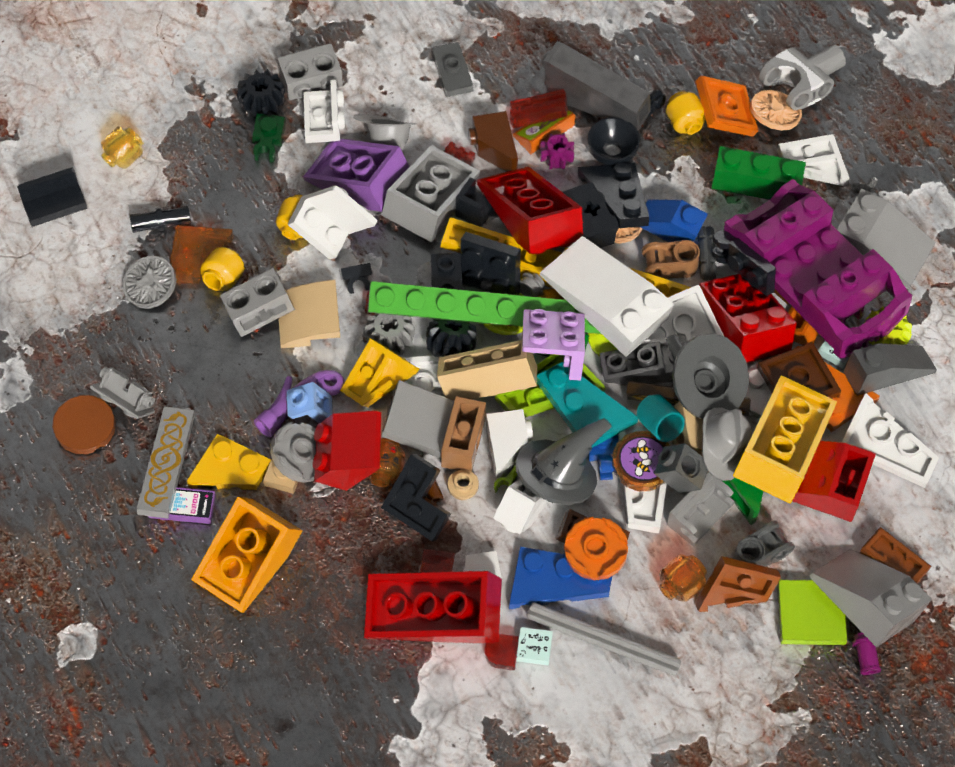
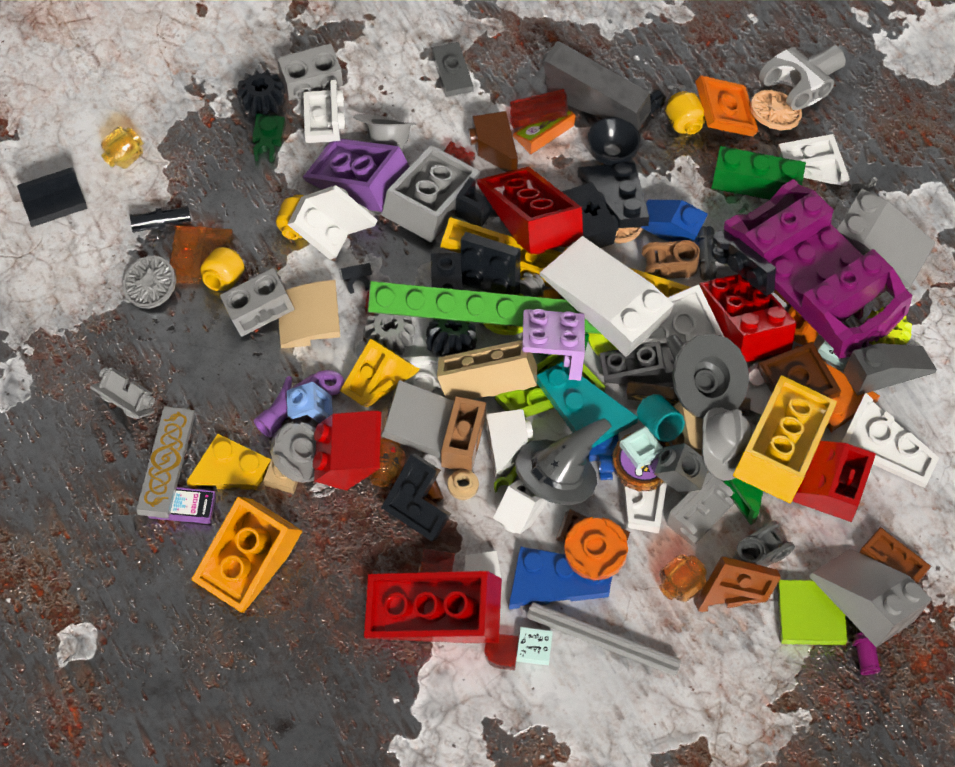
(84, 424): dark orange tile -> none
(557, 151): magenta gear -> none
(641, 447): none -> light aqua tile

